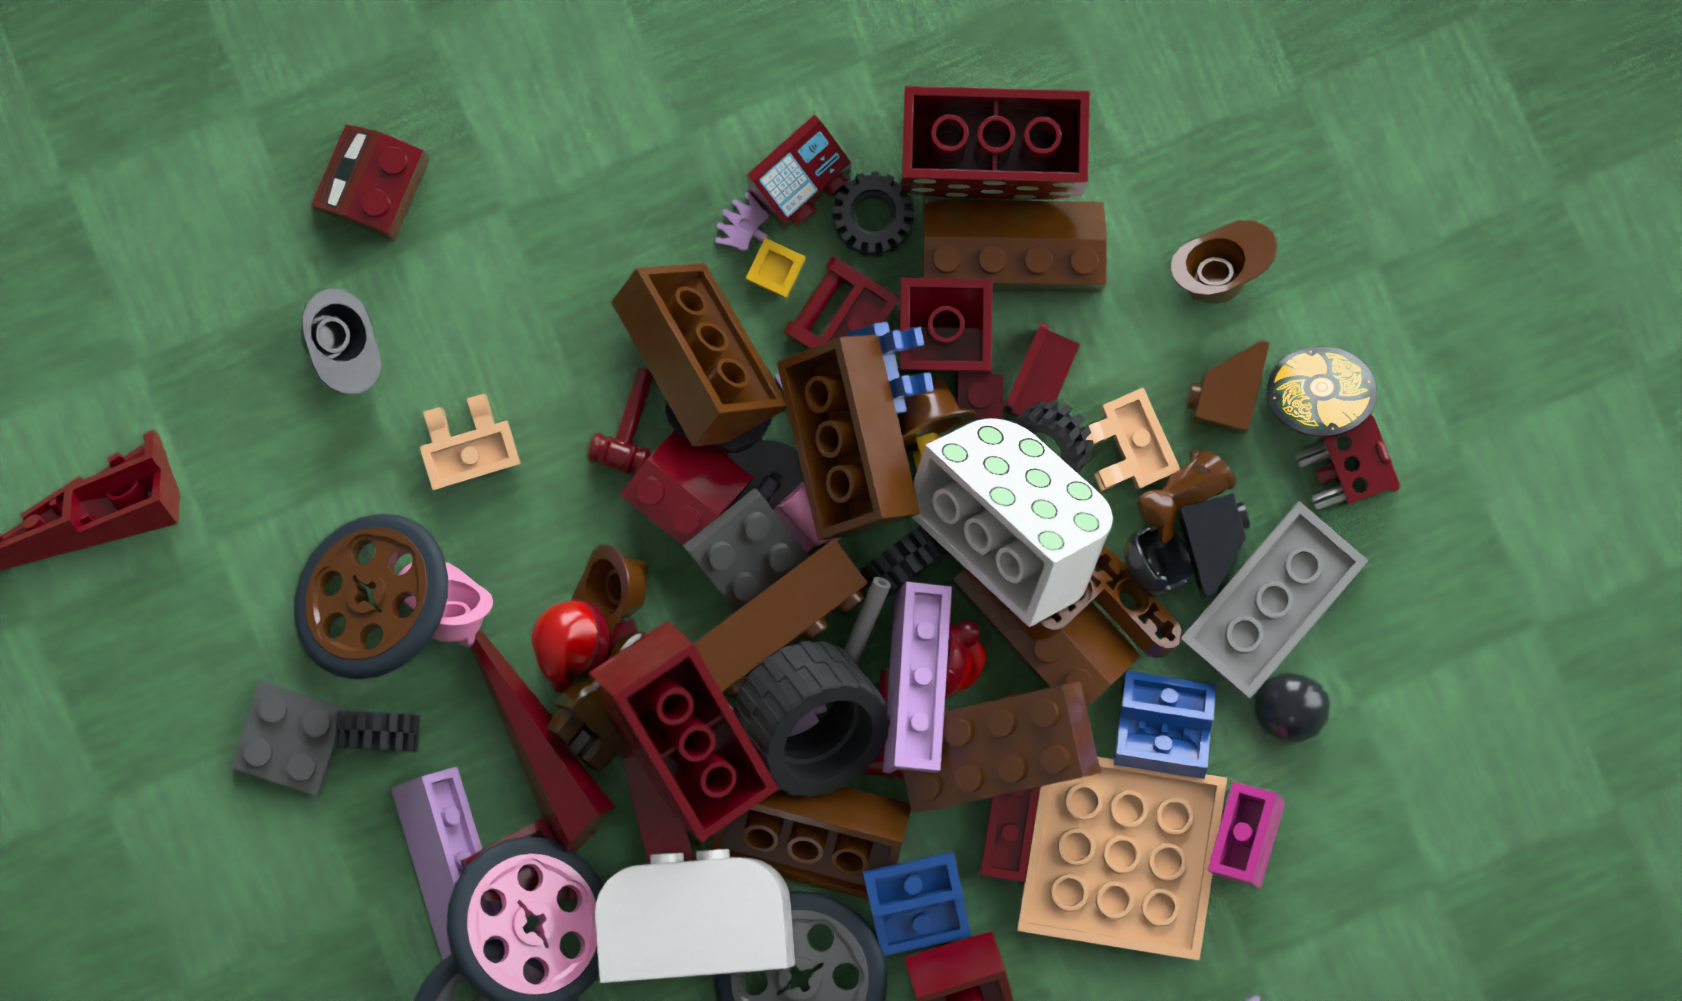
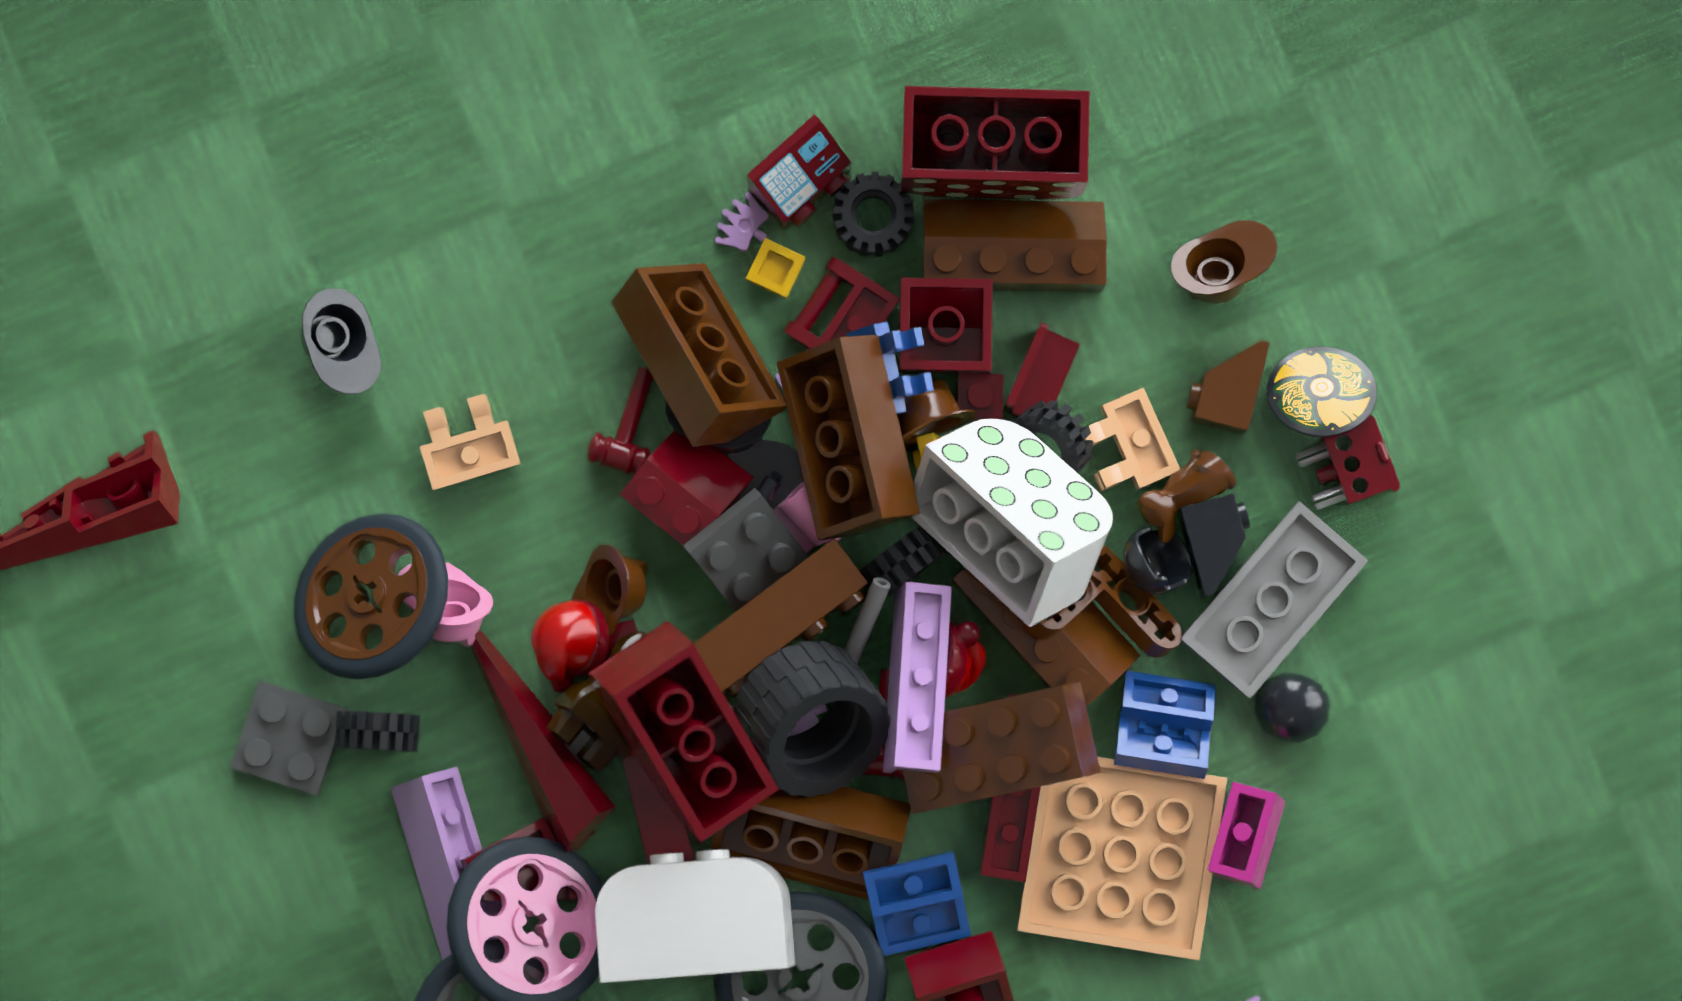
(371, 180): dark red slope -> none

